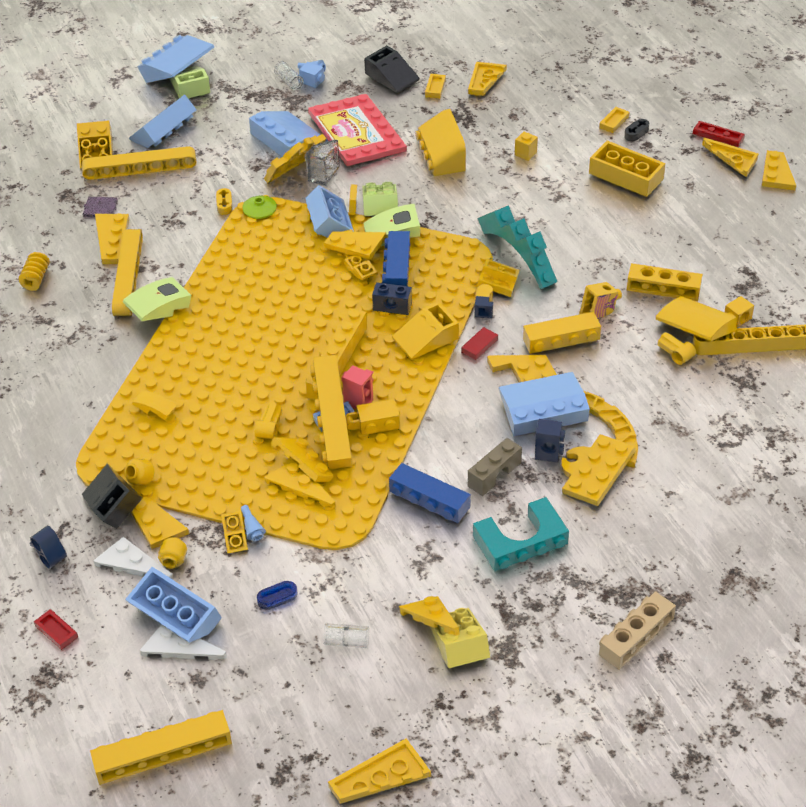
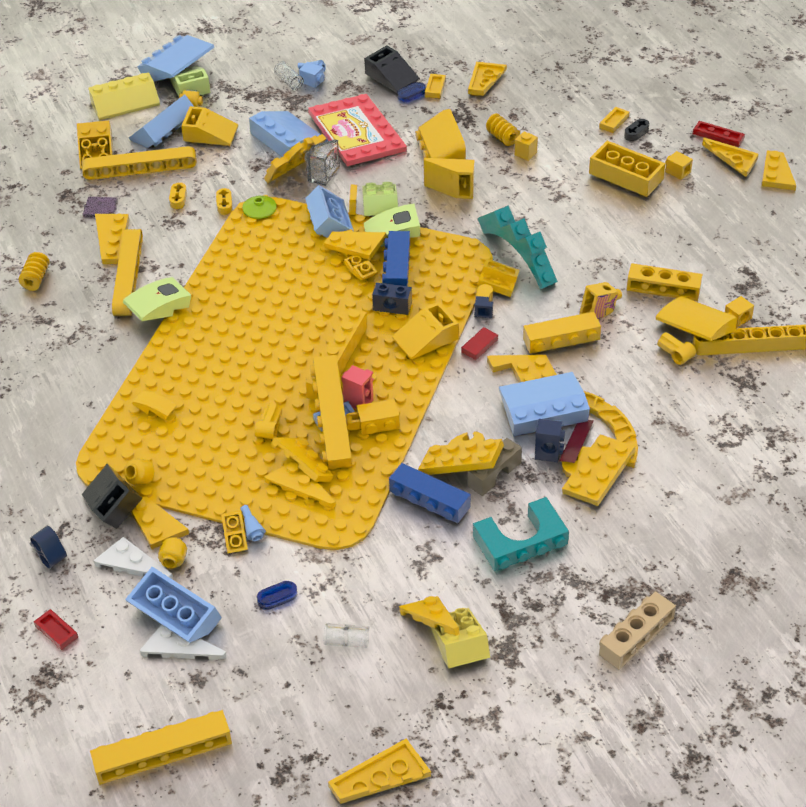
(124, 96): none -> light yellow slope
(180, 196): none -> yellow beam
(193, 96): none -> yellow head
(207, 127): none -> yellow slope
(411, 92): none -> clear blue tile
(450, 176): none -> yellow slope
(462, 455): none -> yellow plate
(502, 129): none -> yellow piece
(576, 441): none -> dark red sticker
(678, 165): none -> yellow brick

